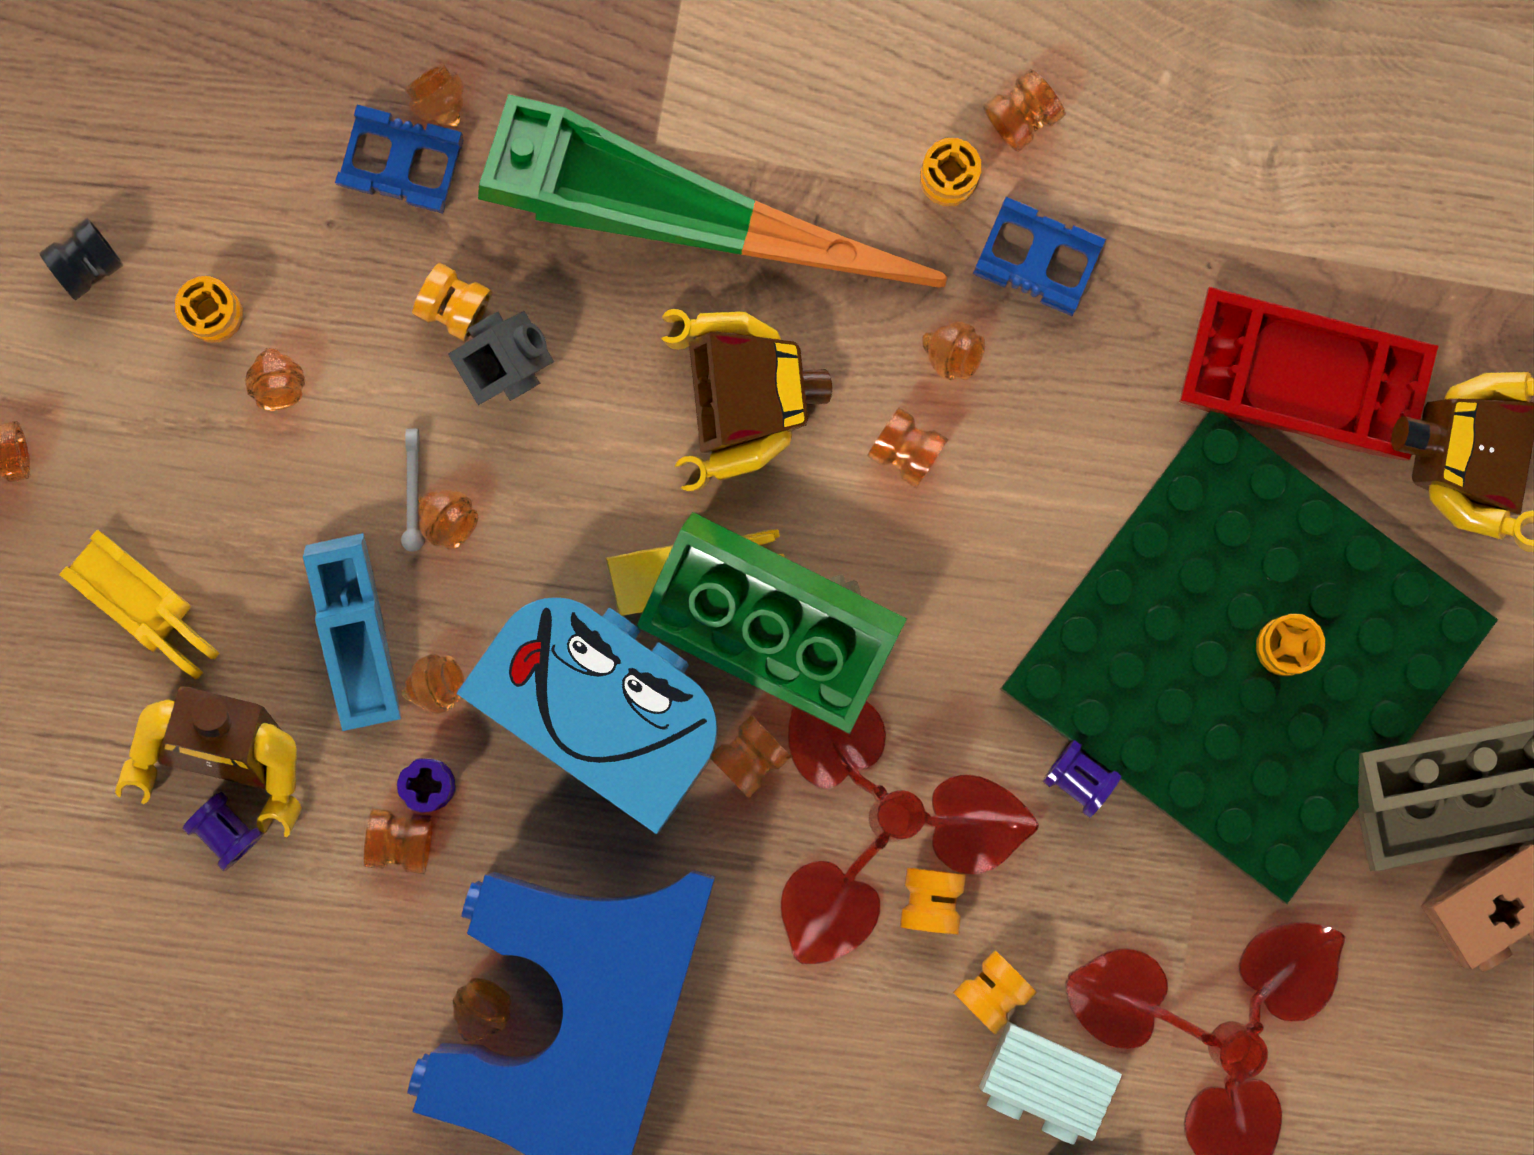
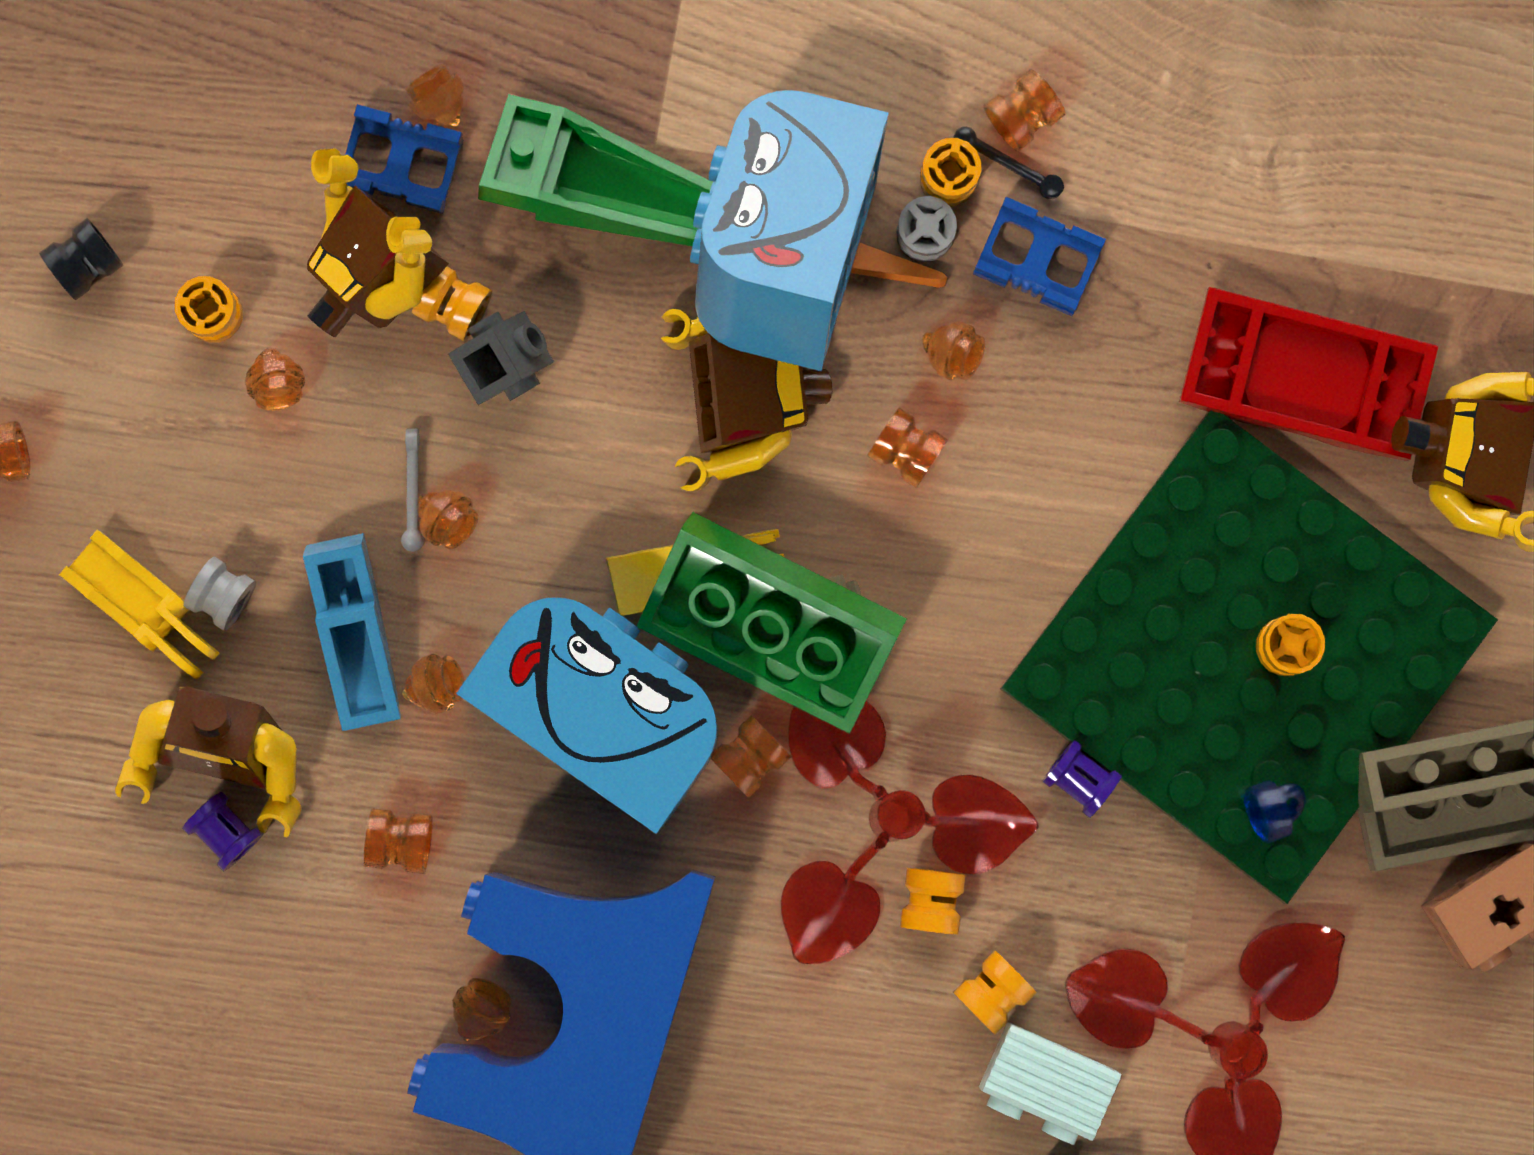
(219, 593): none -> light grey wheel
(366, 252): none -> torso
(413, 797): dark purple bush -> none
(785, 223): none -> brick
(934, 221): none -> light grey wheel
(1049, 186): none -> black hinge
(1269, 810): none -> clear blue tile

